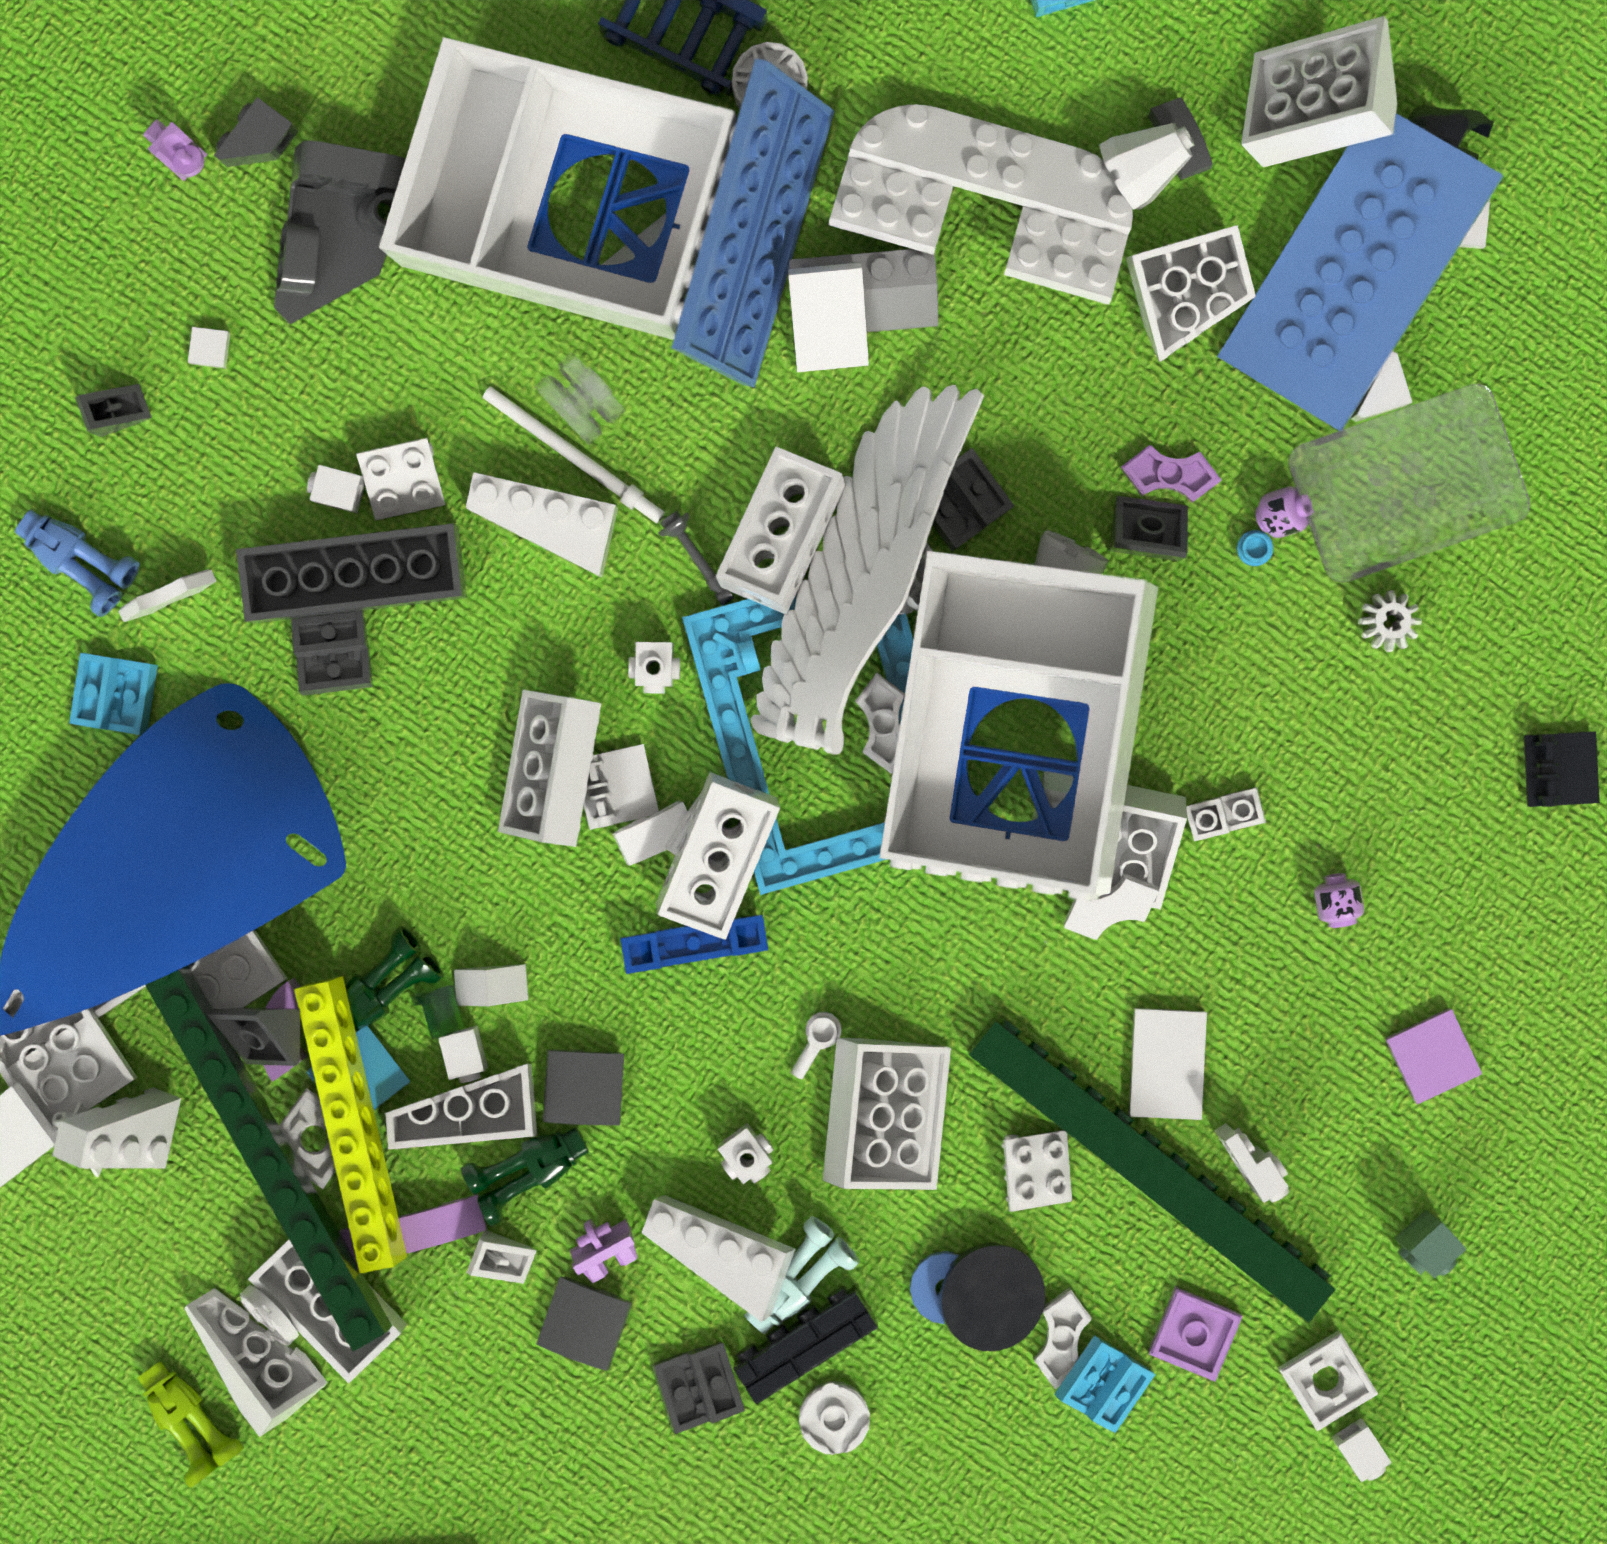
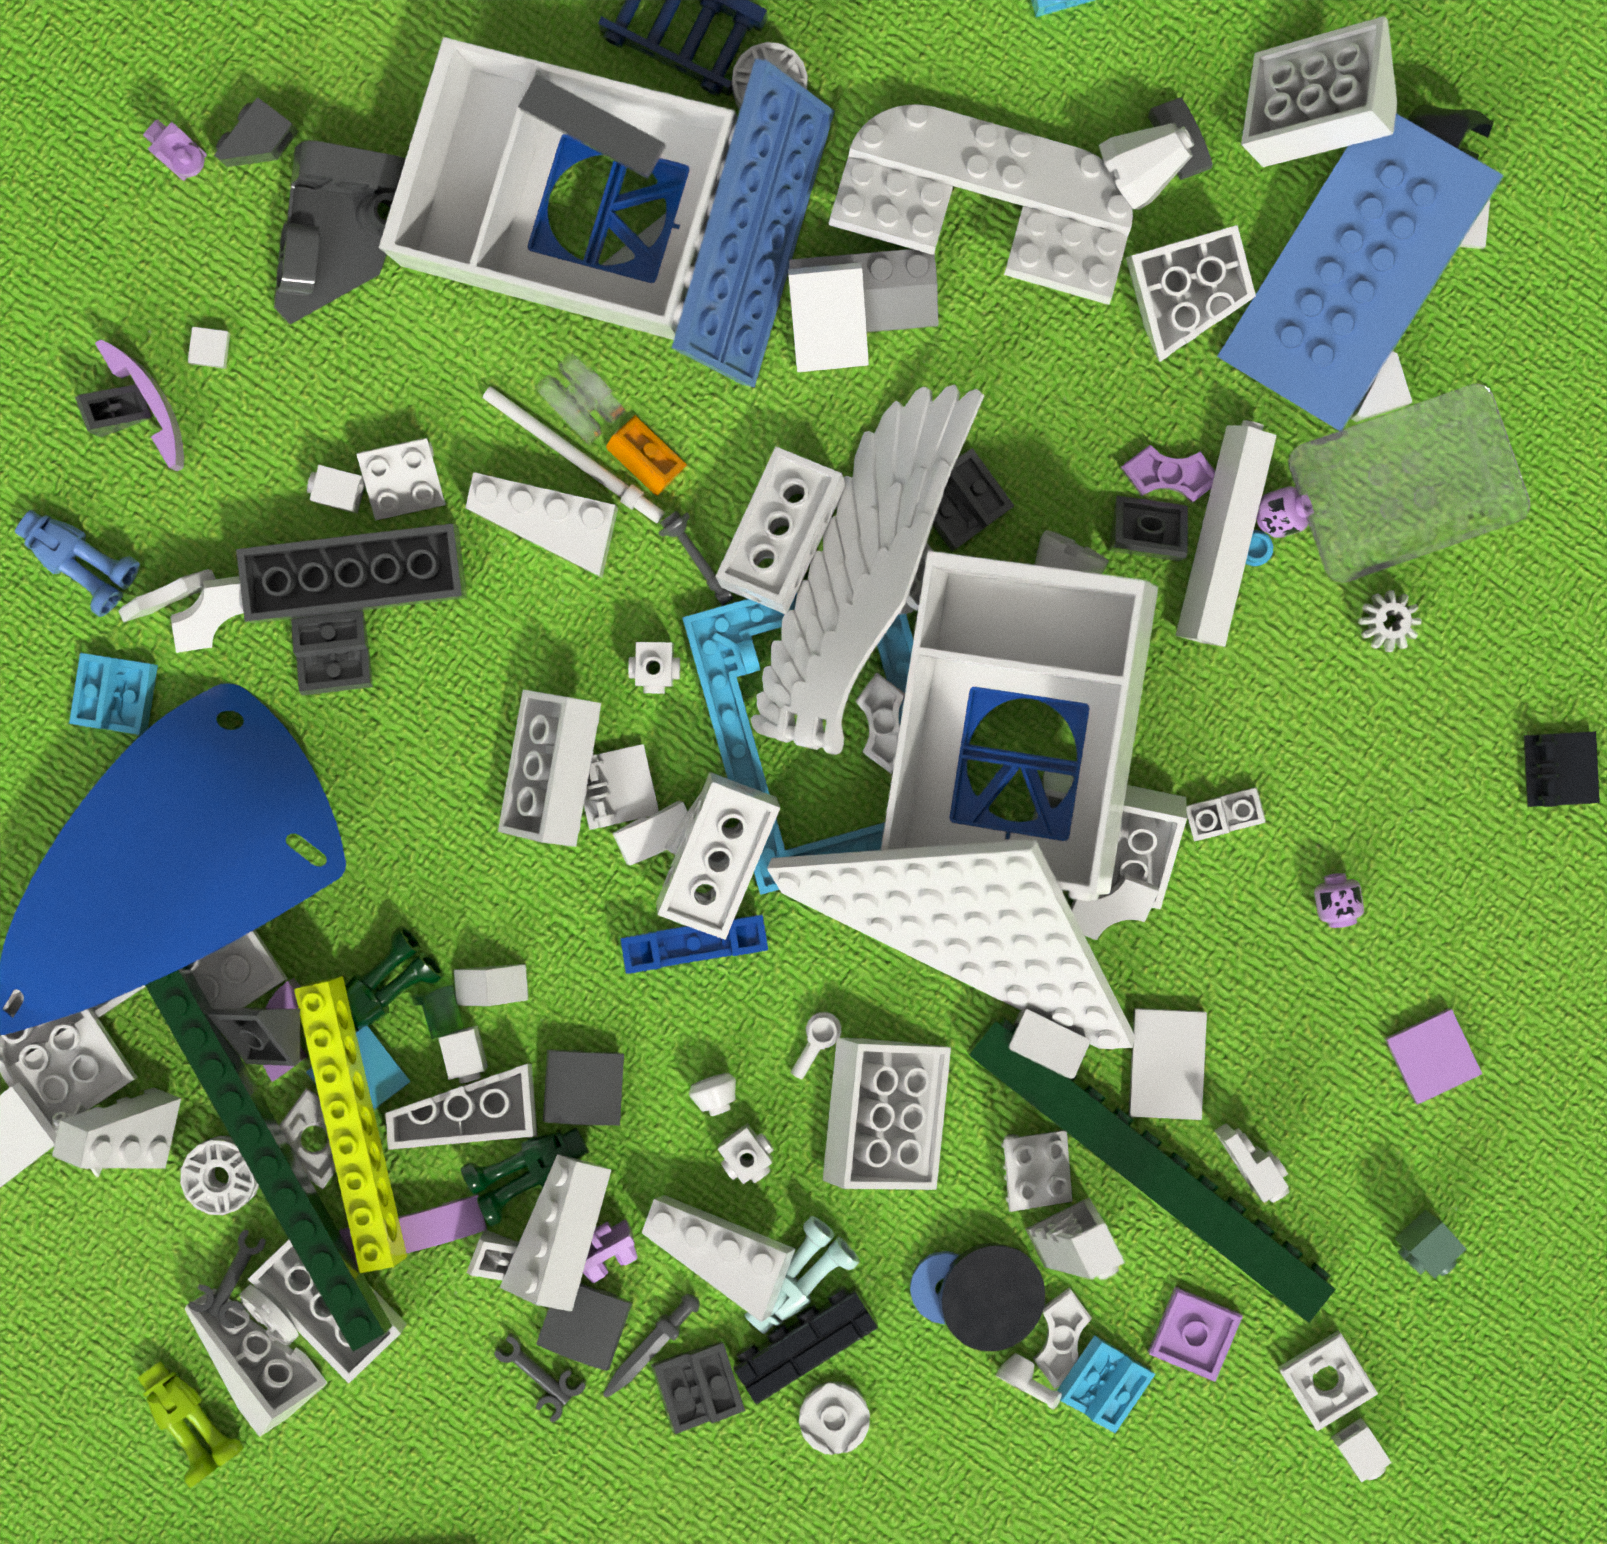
(167, 440): none -> lavender slope
(197, 624): none -> white tile
(204, 1189): none -> white wheel
(217, 1303): none -> dark grey bar
(557, 1393): none -> dark grey bar
(558, 1235): none -> white wedge
(592, 126): none -> dark grey tile
(645, 455): none -> light orange slope
(666, 1328): none -> dark grey sword
(714, 1093): none -> white cone
(975, 914): none -> white plate
(1019, 1373): none -> white bar
(1048, 1043): none -> white panel
(1076, 1242): none -> white wedge
(1226, 534): none -> white brick

